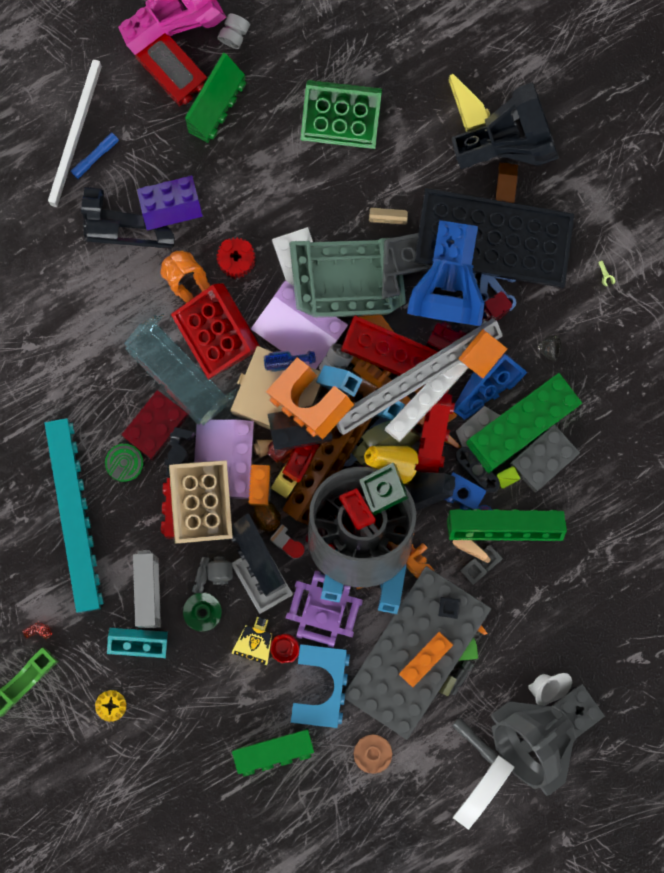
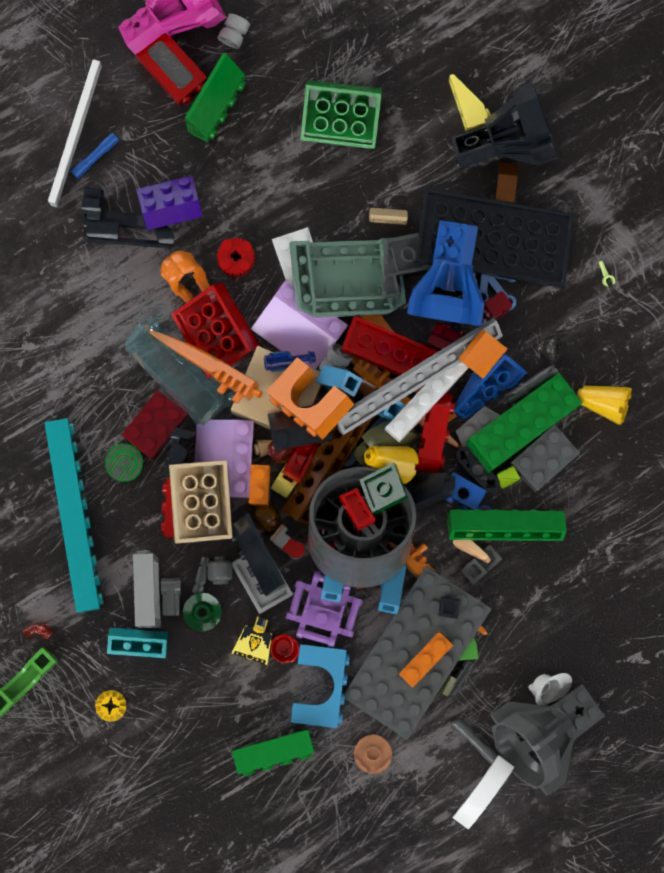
(171, 596): none -> dark grey piece
(221, 371): none -> orange piece
(525, 387): none -> dark grey pin
(606, 401): none -> yellow cone

